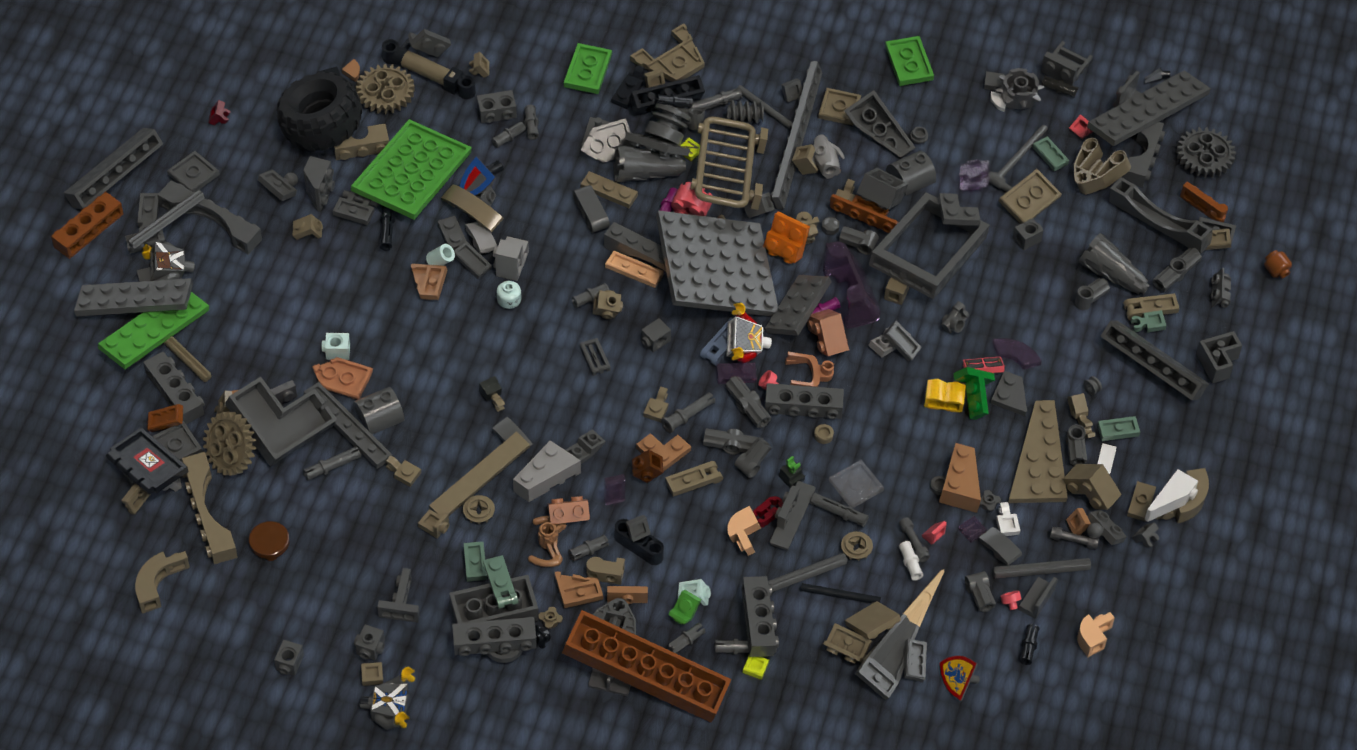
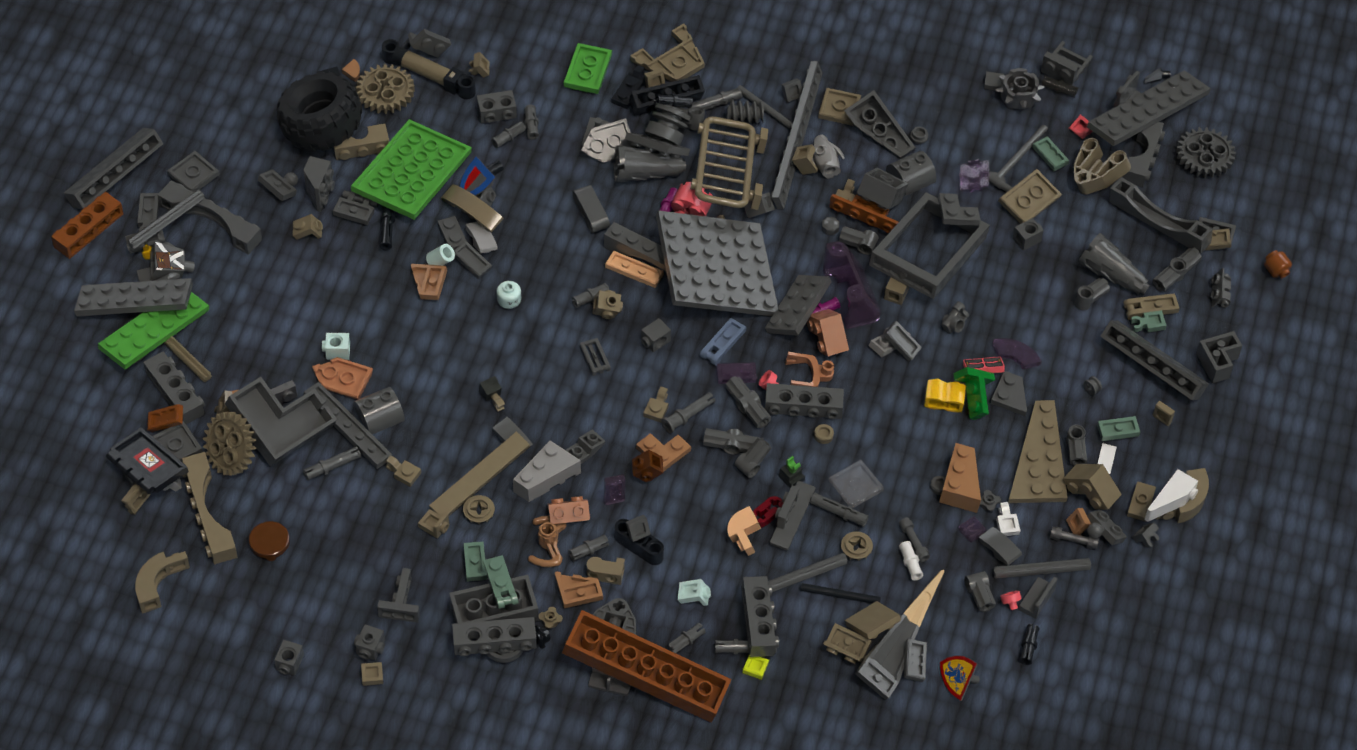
(218, 113): dark red tile -> none
(390, 701): torso -> none
(510, 257): light grey brick -> none
(610, 190): dark tan plate -> none
(630, 594): medium nougat plate -> none
(685, 607): bright green bracket -> none
(693, 478): dark tan plate -> none
(694, 148): neon yellow tile -> none
(745, 336): torso -> none
(786, 238): orange plate -> none
(806, 218): dark tan hips -> none
(909, 60): bright green plate -> none
(935, 532): coral slope -> none
(997, 100): white tile -> none
(1079, 411): dark tan piece -> none
(1091, 633): light nougat brick -> none
(1163, 413): none -> dark tan tile
(1204, 202): dark orange plate -> none

